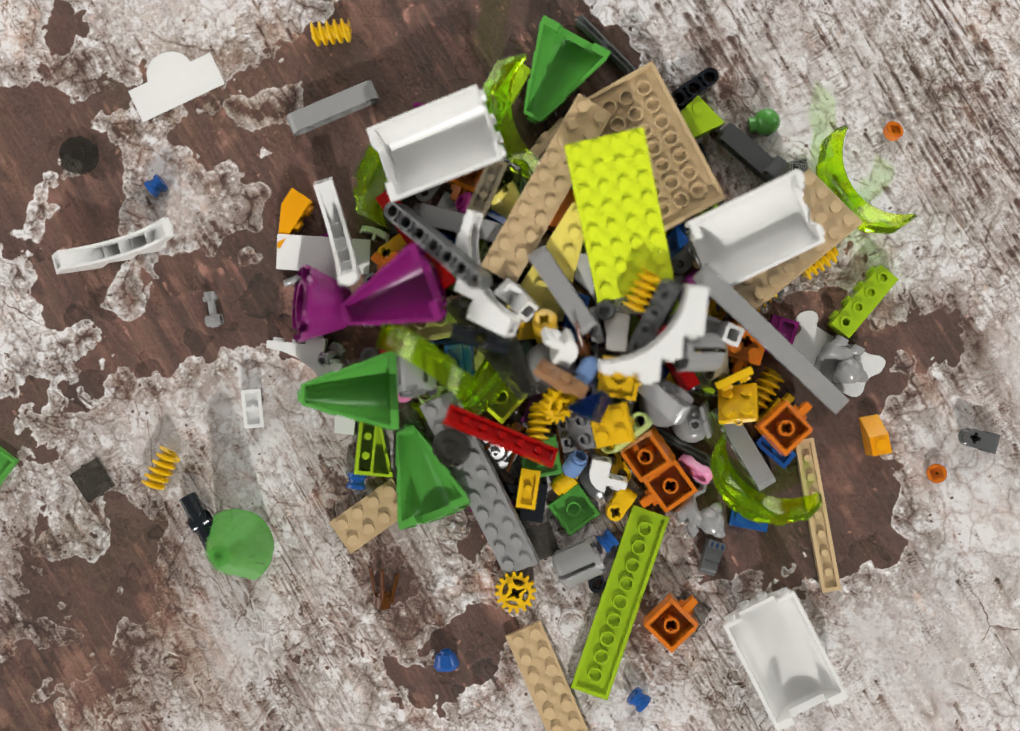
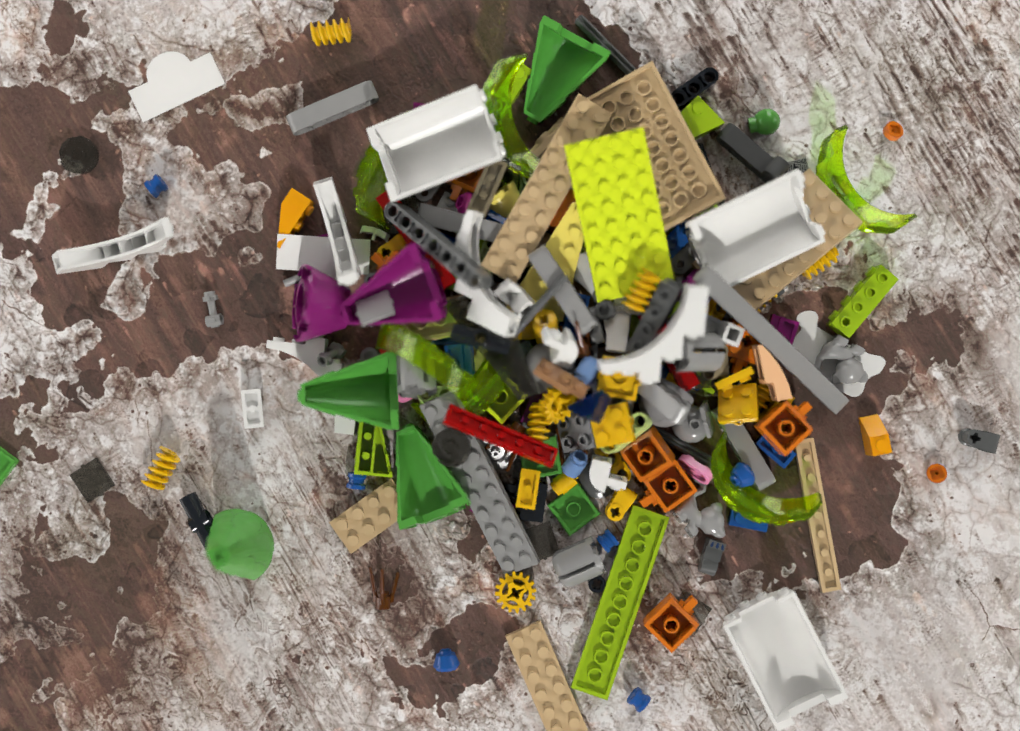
(375, 307): none -> light grey piece
(541, 302): none -> dark grey bar
(742, 475): none -> blue cone
(771, 374): none -> light nougat slope

